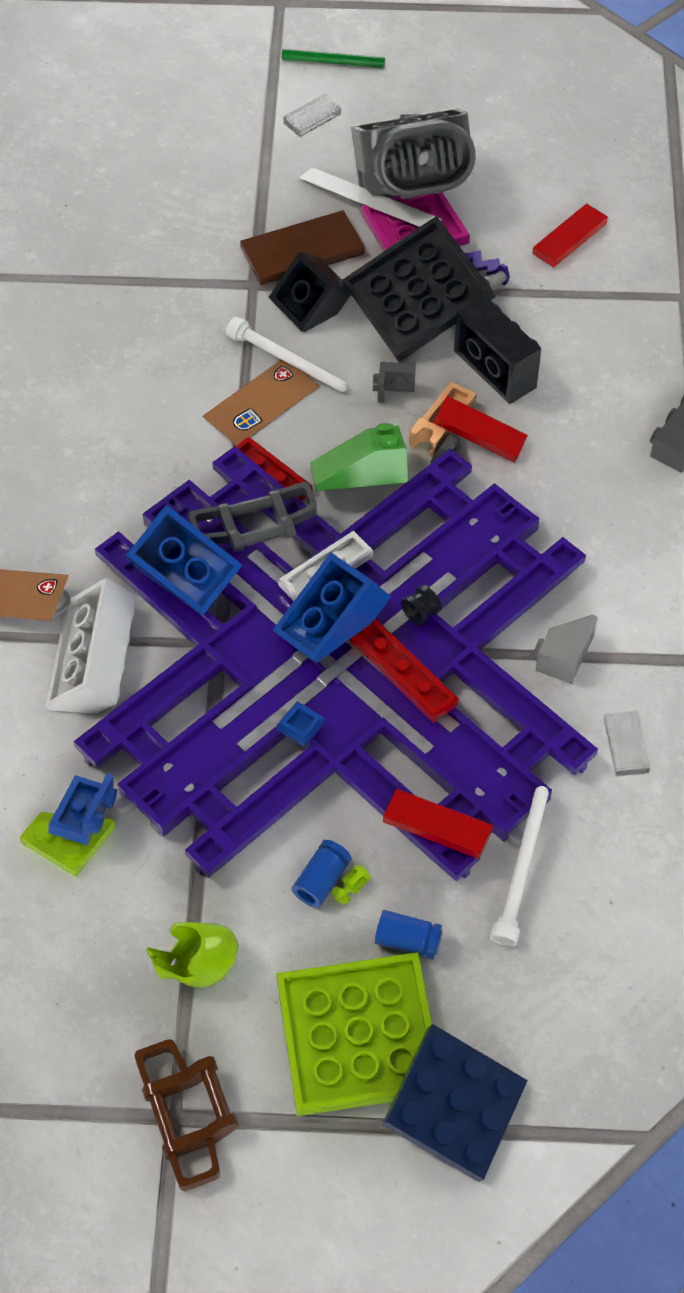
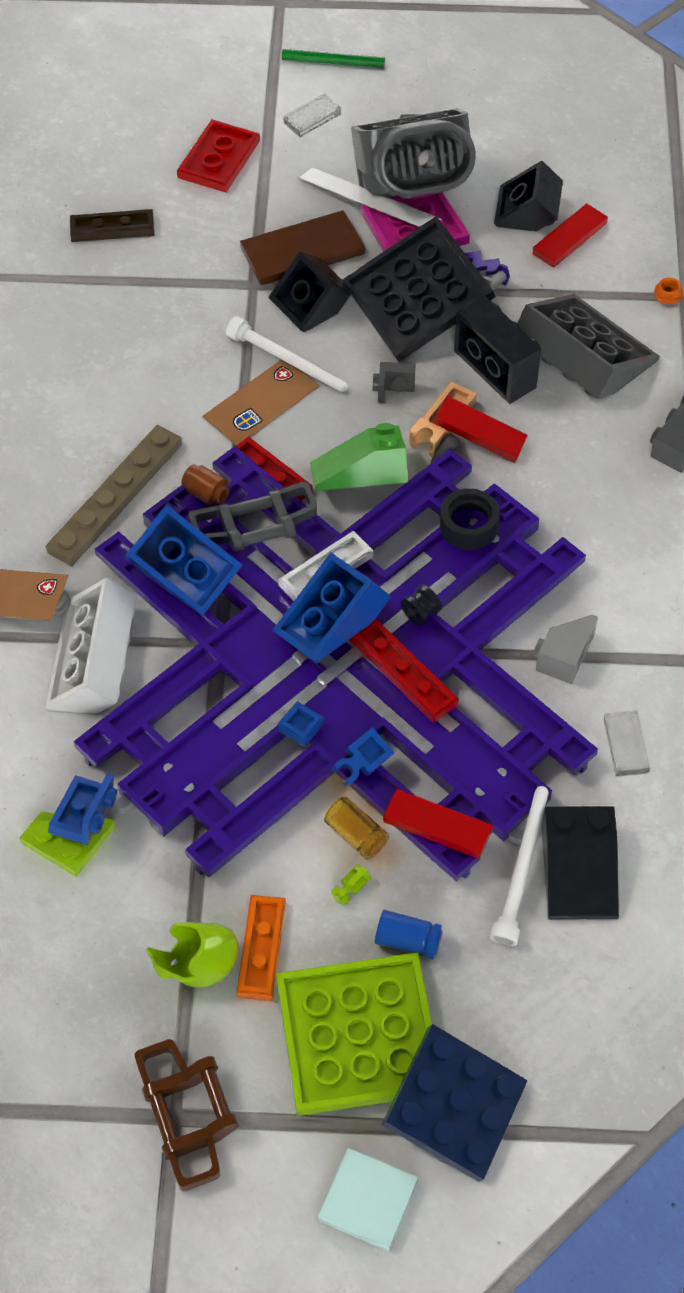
(111, 225): none -> dark brown tile
(113, 495): none -> dark tan plate
(205, 484): none -> dark orange brick
(218, 155): none -> red tile
(261, 948): none -> orange tile
(321, 873): blue piece -> none
(356, 827): none -> clear yellow piece
(366, 754): none -> blue plate
(368, 1199): none -> light aqua tile
(475, 500): none -> black tyre
(529, 199): none -> black slope
(580, 862): none -> black slope
(585, 344): none -> dark grey slope
(668, 291): none -> orange plate

